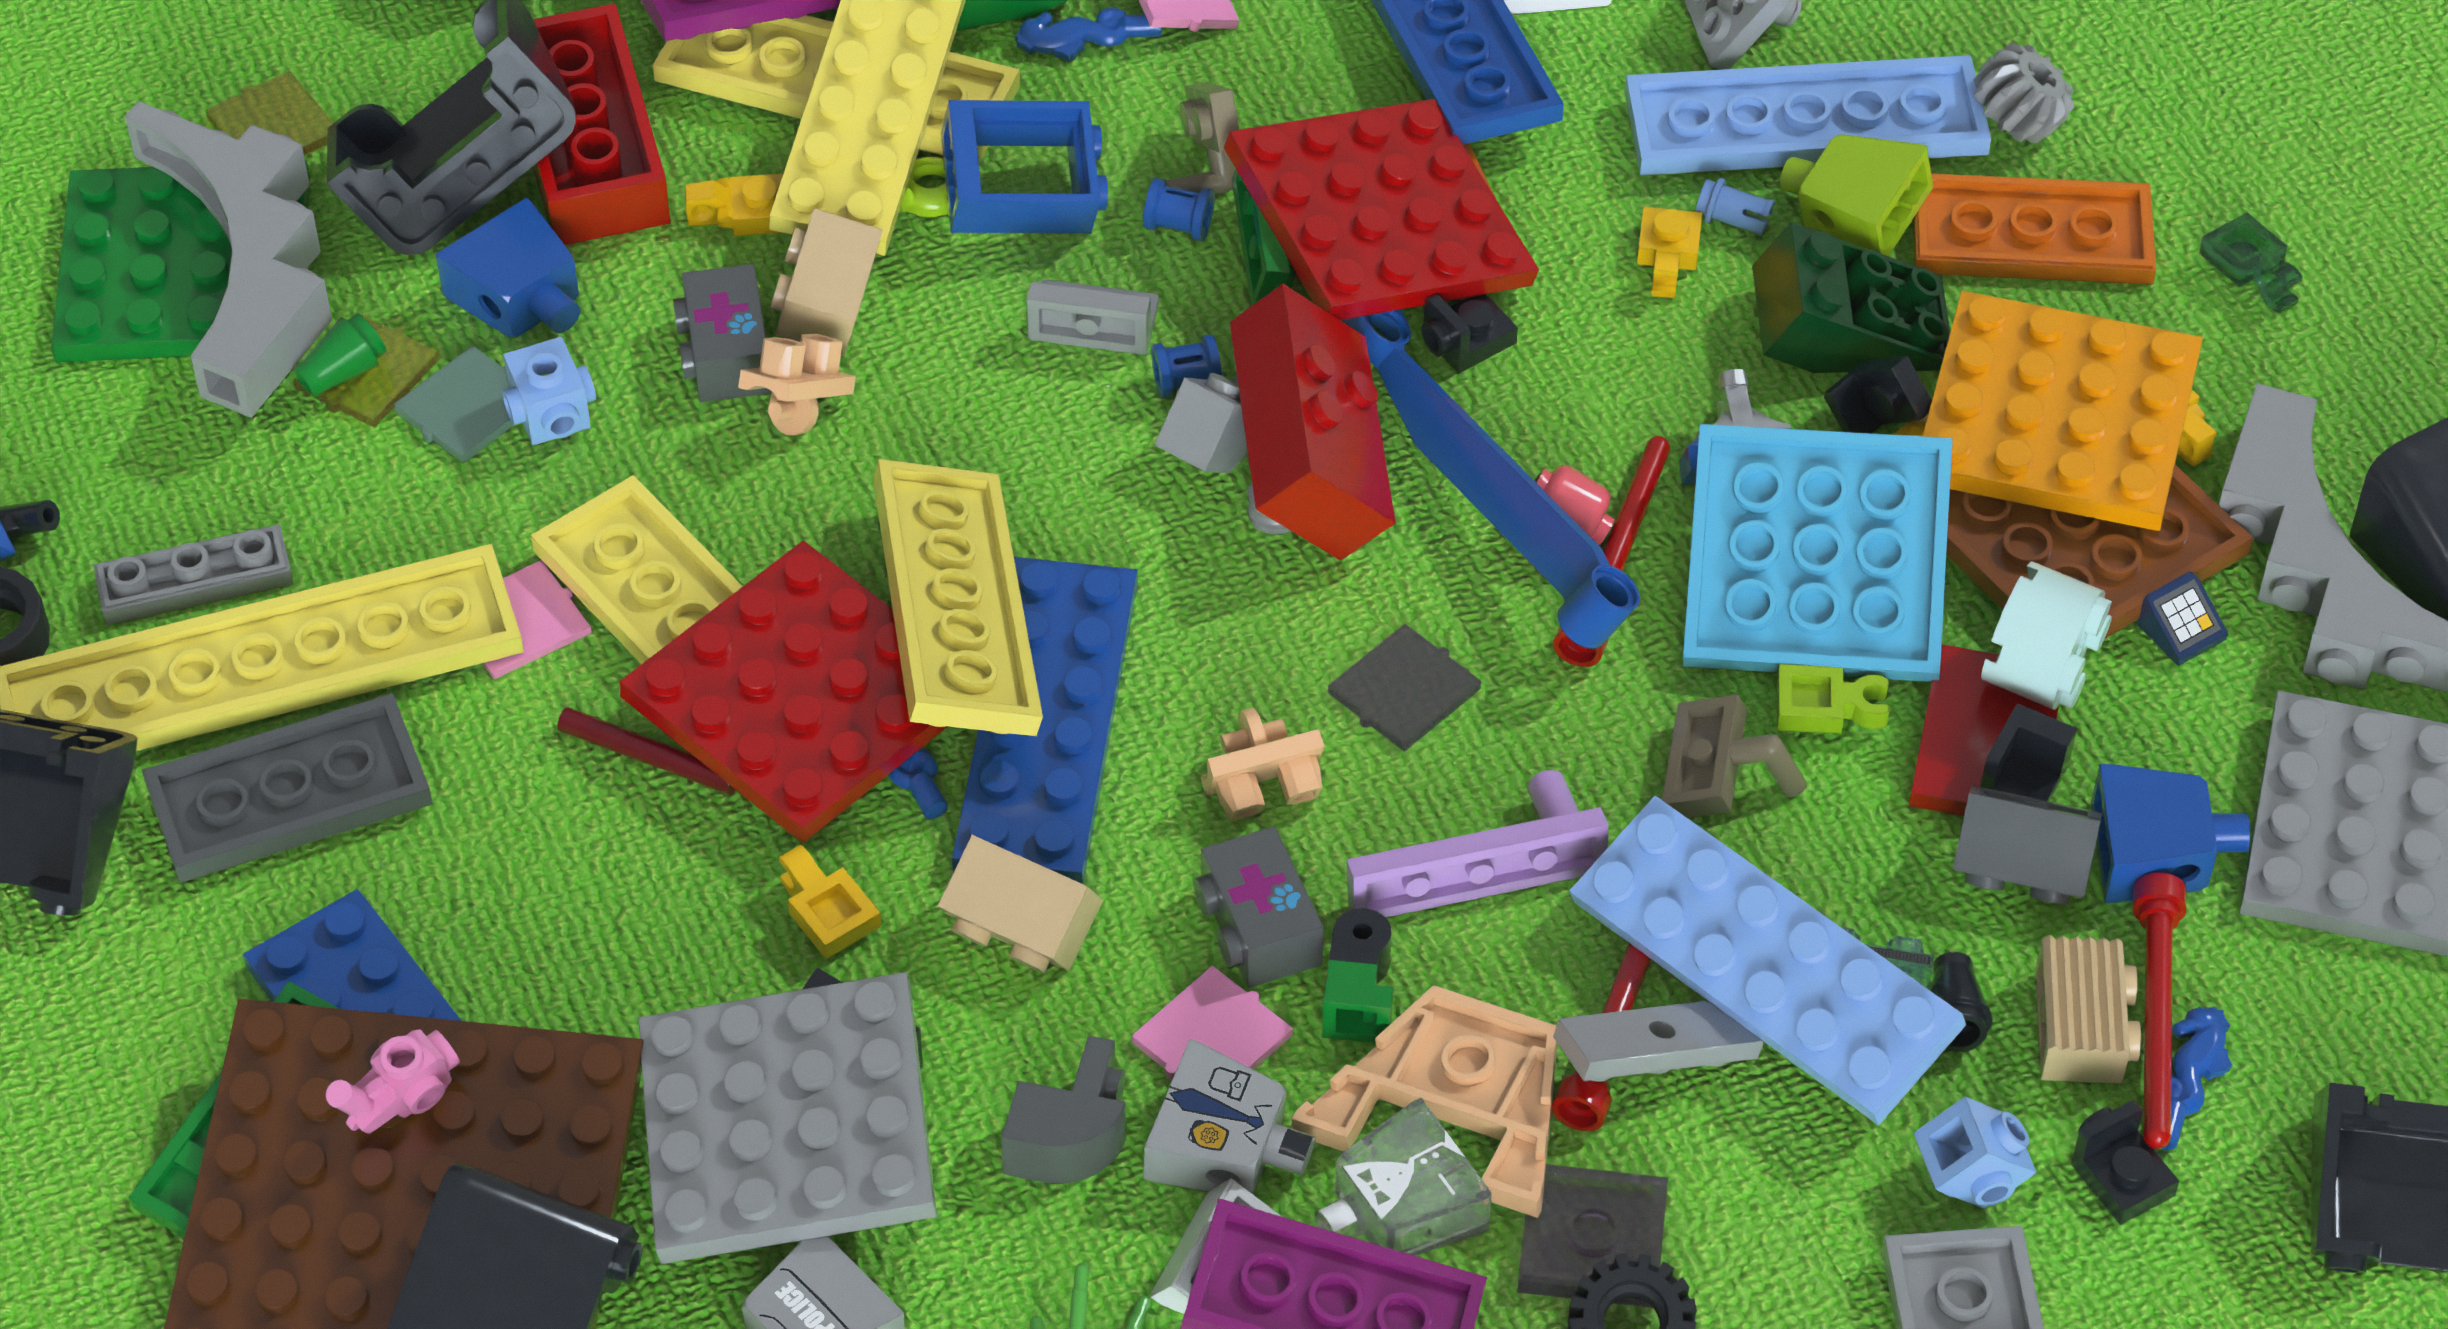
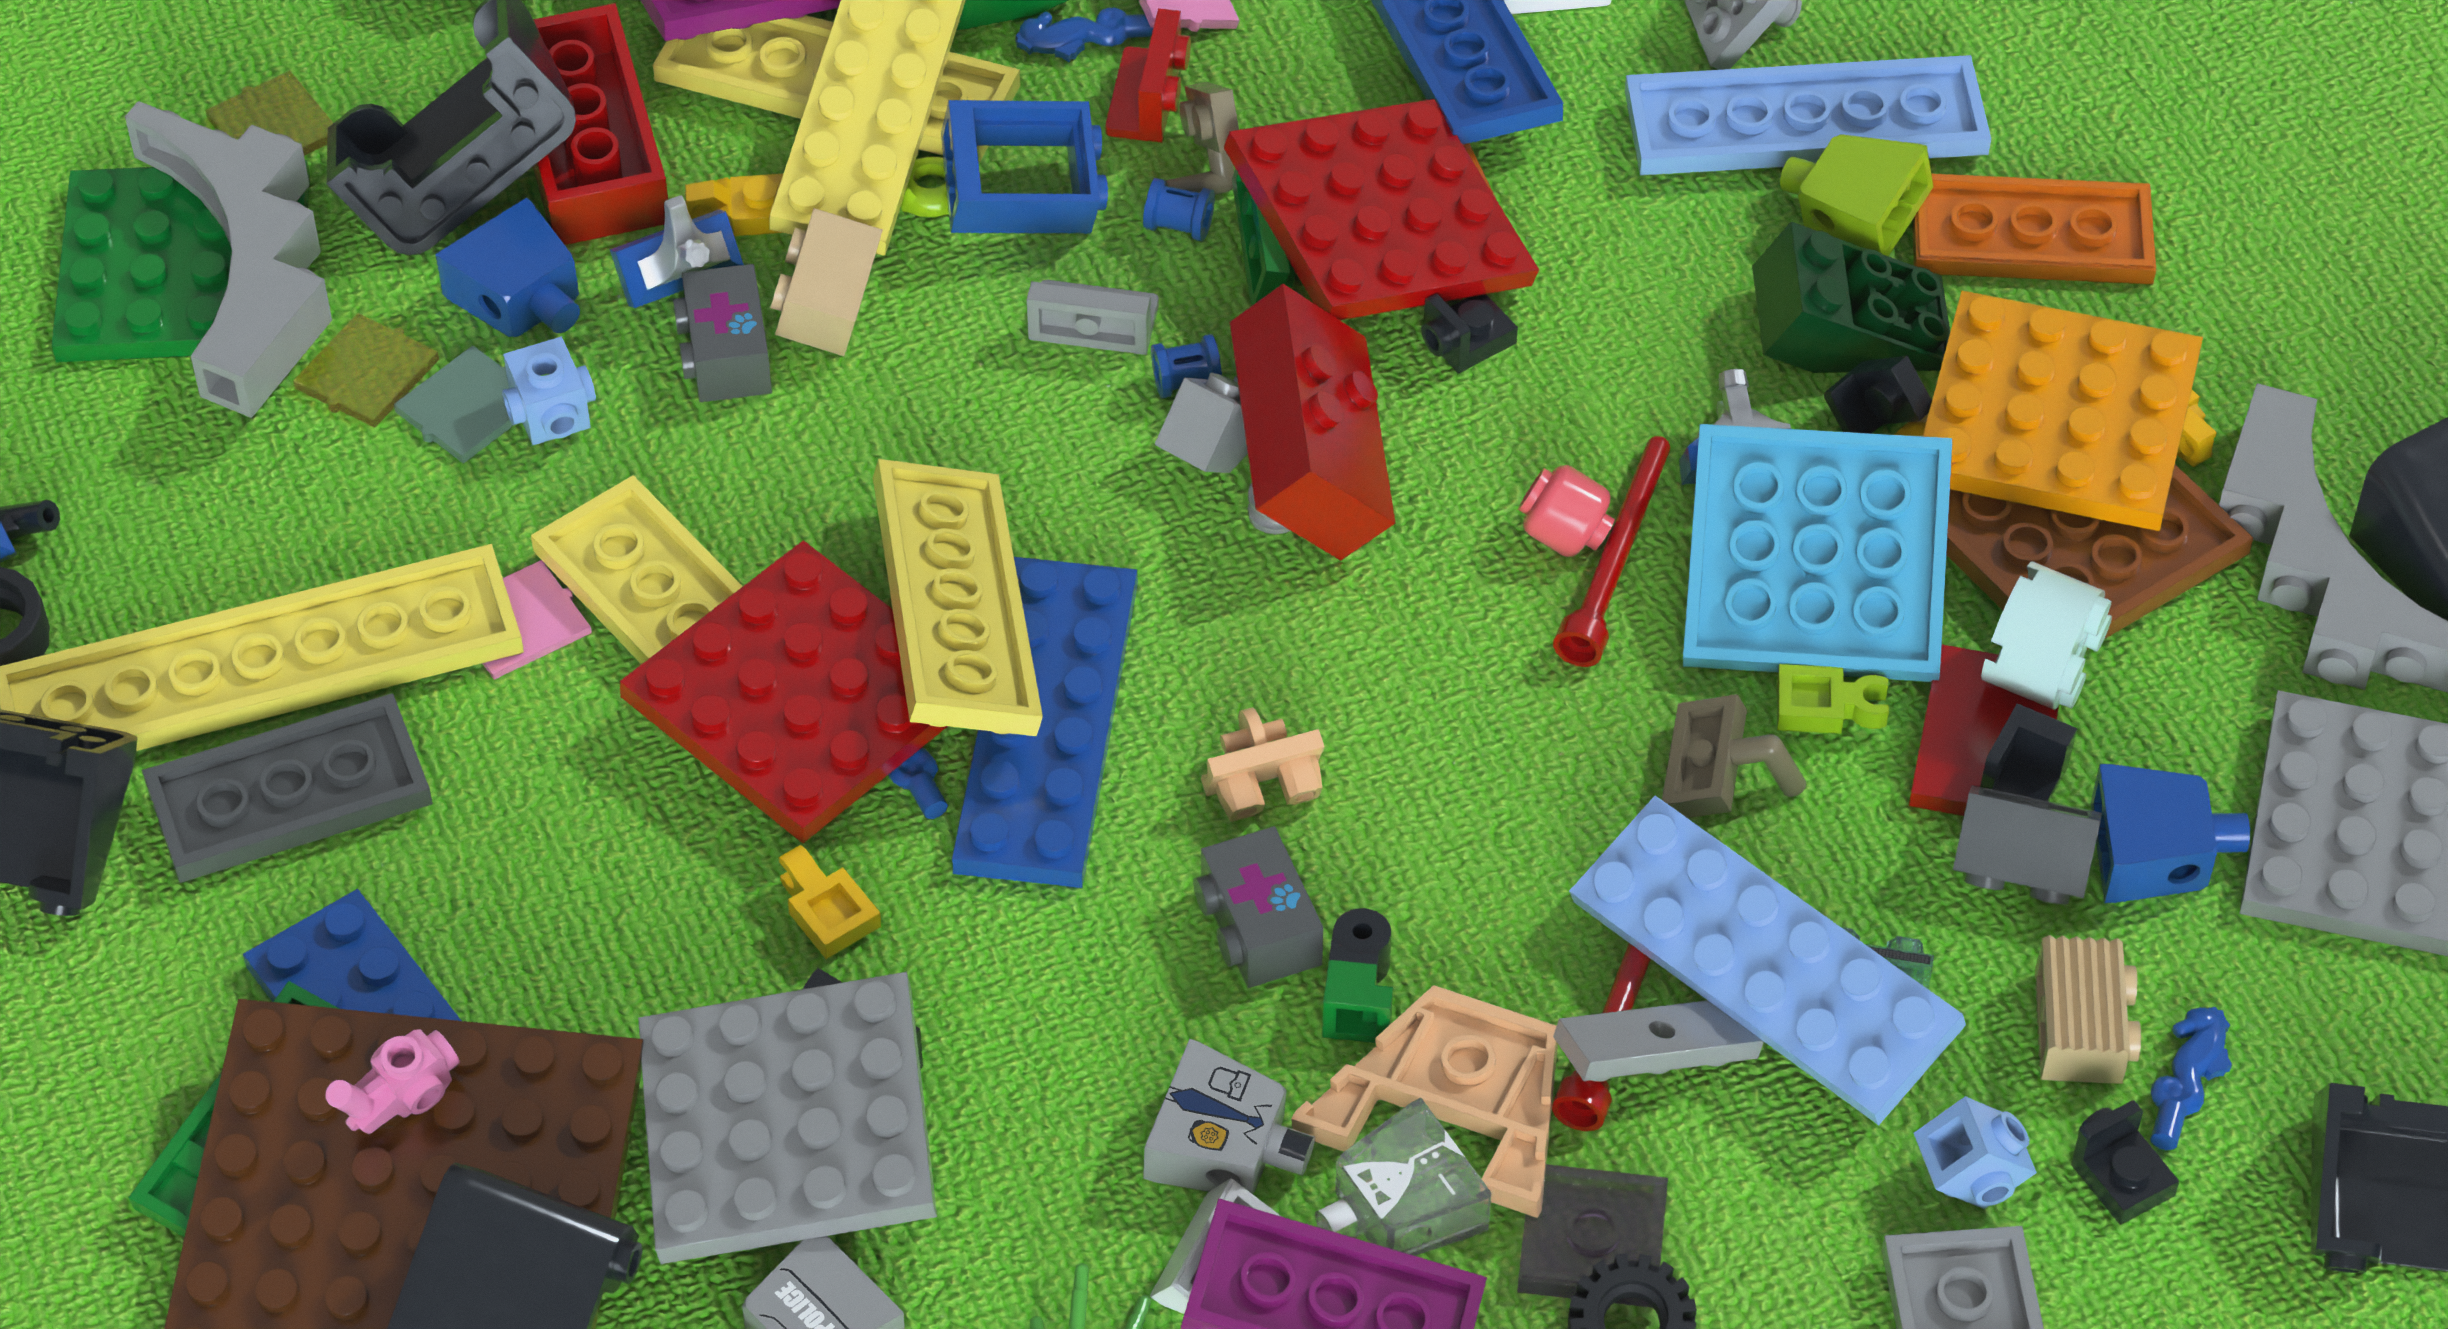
(192, 574): light grey tile -> none
(342, 354): green cone -> none
(639, 748): dark red bar -> none
(655, 264): none -> piece
(798, 376): light nougat hips -> none
(1020, 905): tan brick -> none
(1066, 1133): dark grey brick -> none
(1149, 82): none -> red bracket
(1218, 1016): bright pink piece -> none
(1404, 687): piece -> none
(1487, 861): lavender piece -> none
(1593, 591): blue piece -> none
(1668, 243): yellow plate -> none
(1730, 206): medium blue pin -> none
(1958, 986): black cone -> none
(2023, 93): light grey gear -> none
(2159, 907): red piece -> none
(2182, 619): slope -> none
(2251, 252): clear green plate -> none

